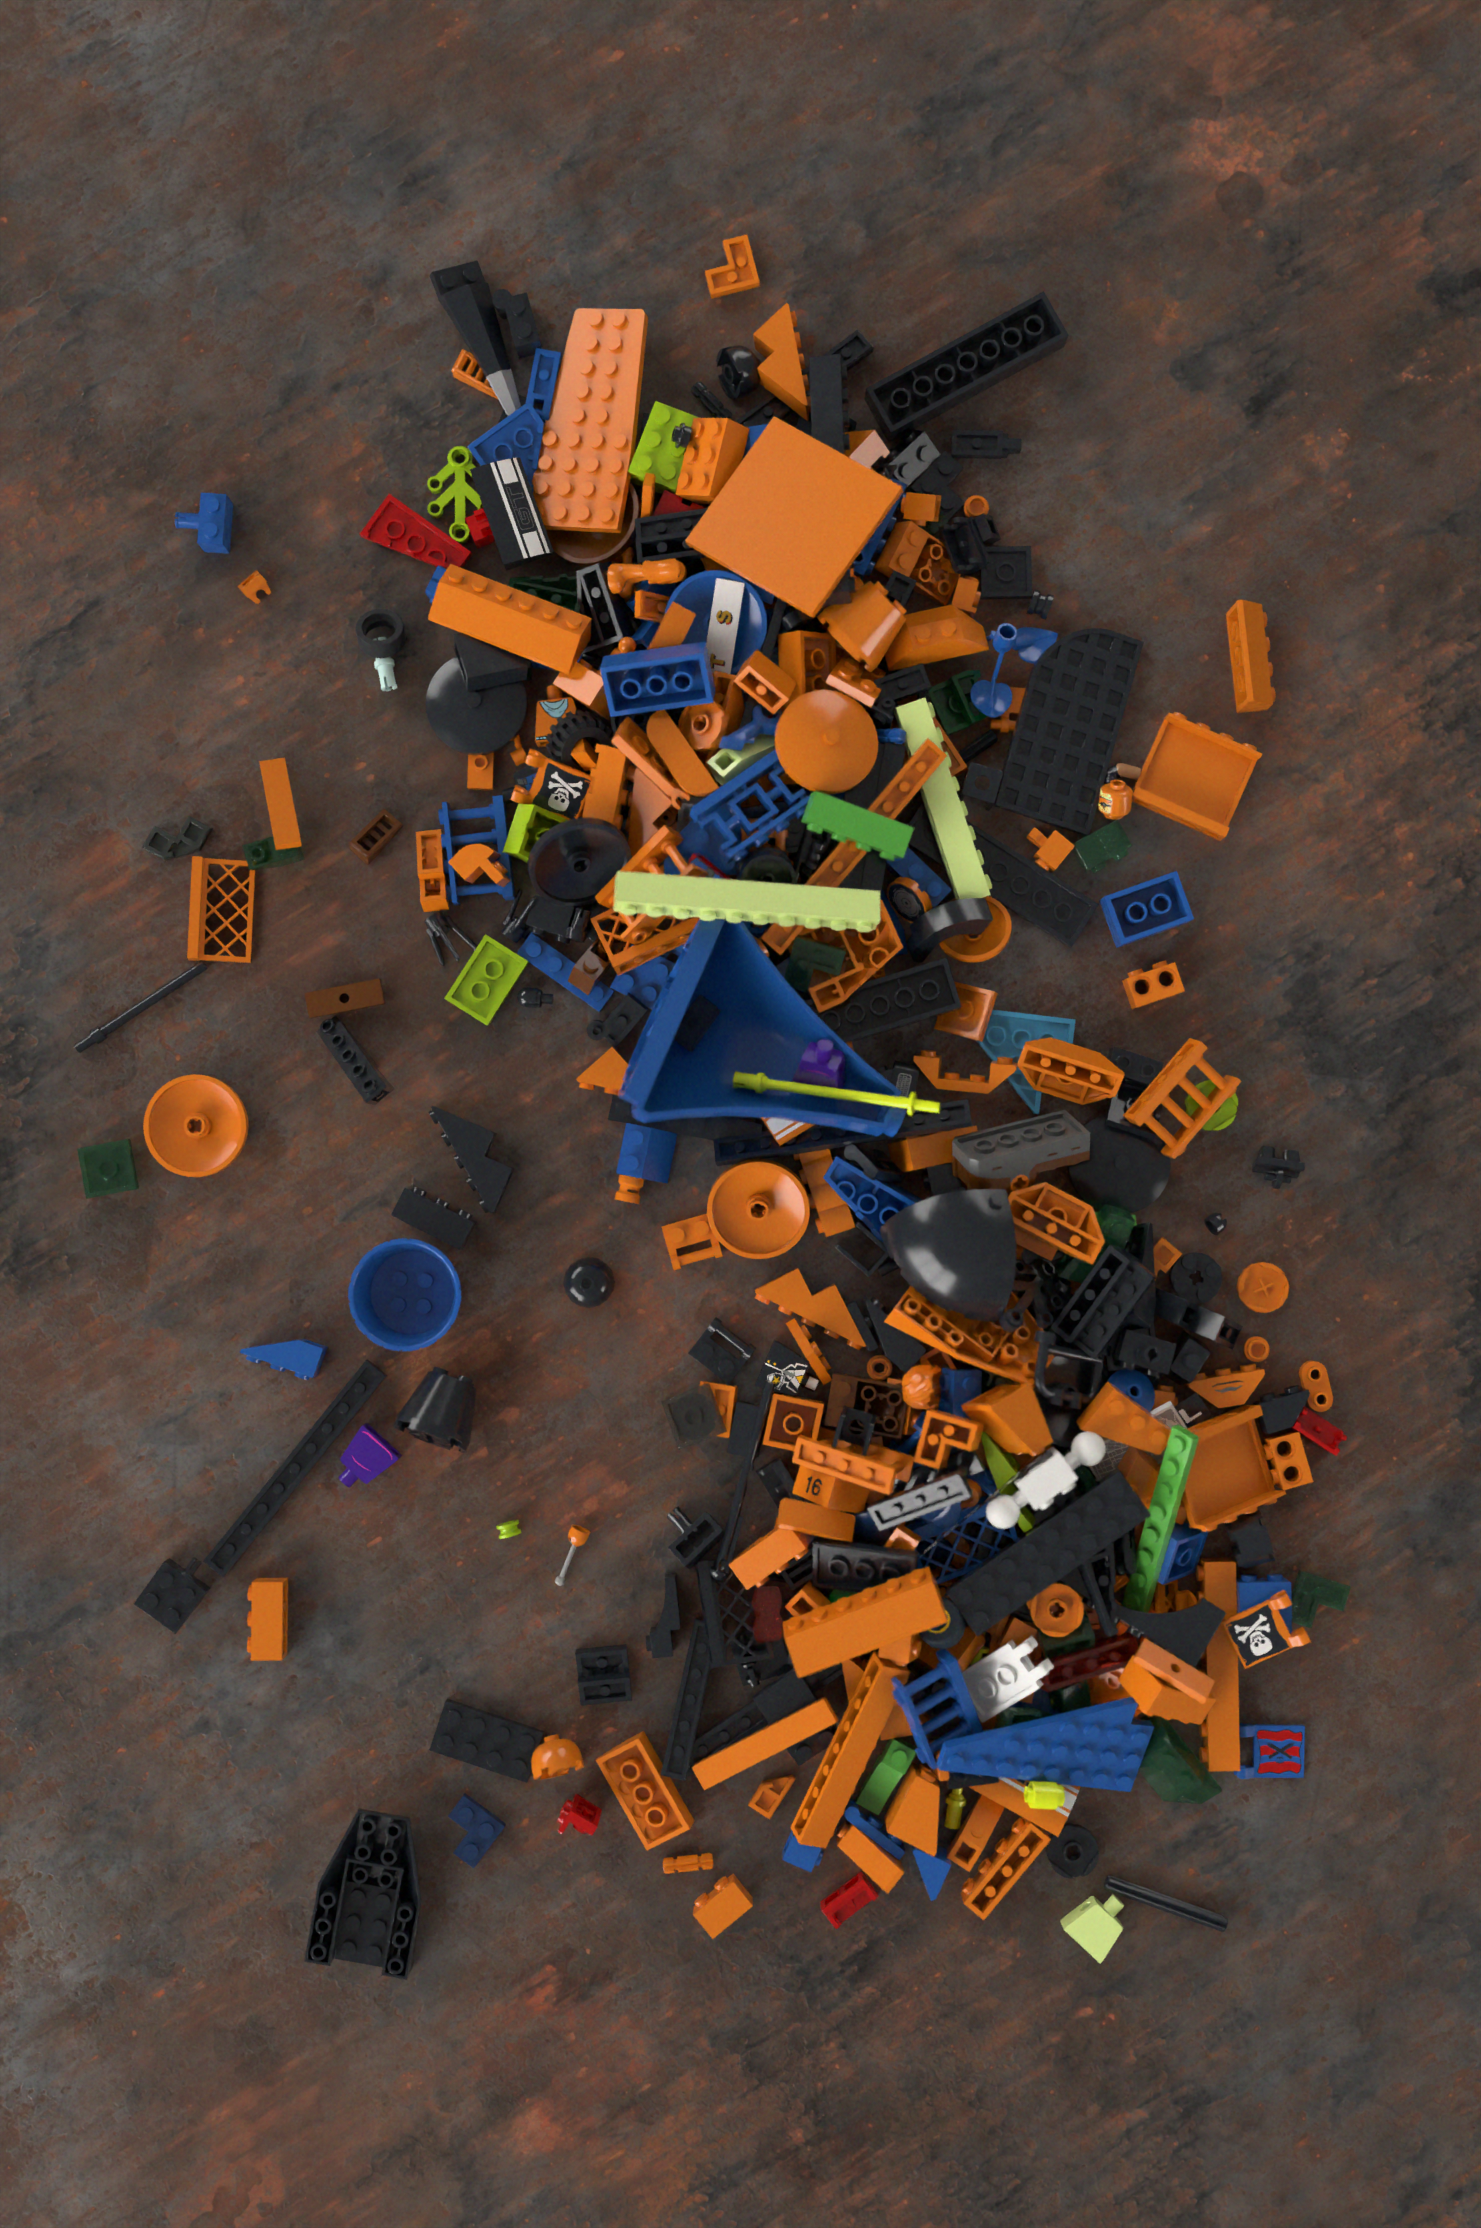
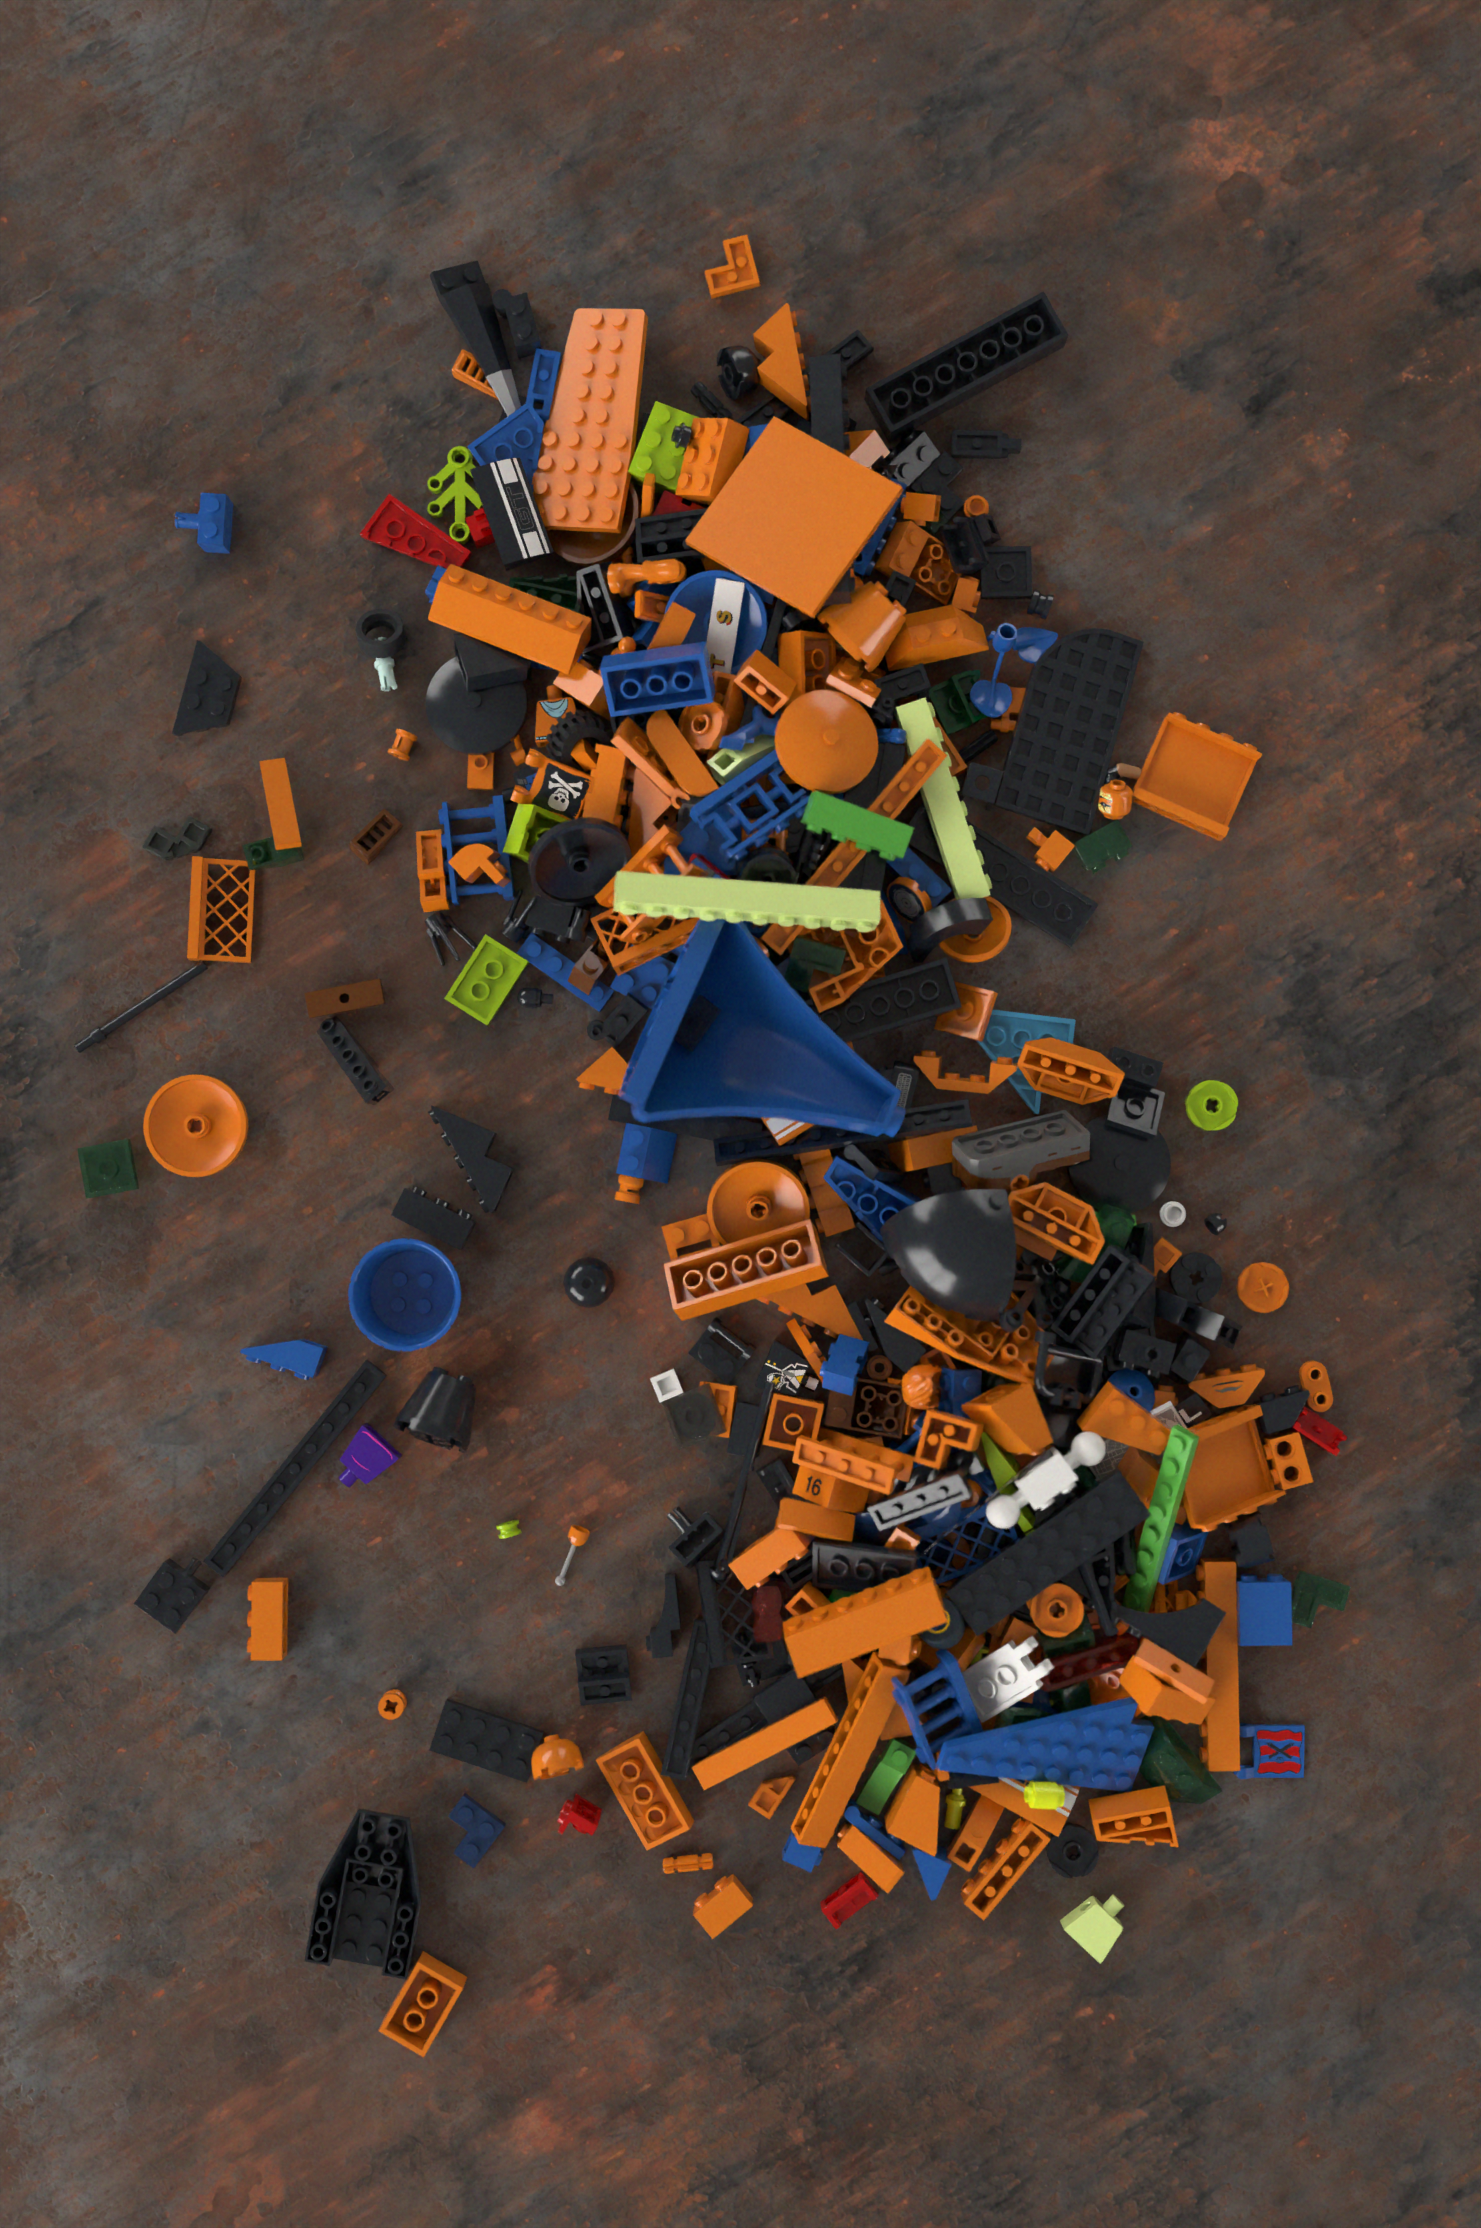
(207, 694): none -> black wing
(252, 585): orange tile -> none
(396, 1700): none -> orange wheel
(402, 744): none -> orange bush
(423, 2004): none -> orange brick
(666, 1385): none -> white plate
(745, 1270): none -> orange brick
(762, 1083): neon yellow bar -> none
(821, 1066): dark purple torso -> none
(843, 1432): black piece -> none
(845, 1360): none -> blue brick
(1134, 1816): none -> orange wedge
(1146, 909): blue brick -> none
(1154, 989): orange brick -> none
(1158, 1093): orange fence -> none
(1165, 1903): black axle -> none
(1172, 1214): none -> white plate
(1249, 657): orange slope -> none
(1256, 1349): orange plate -> none
(1262, 1632): flag -> none
(1278, 1170): black hips -> none

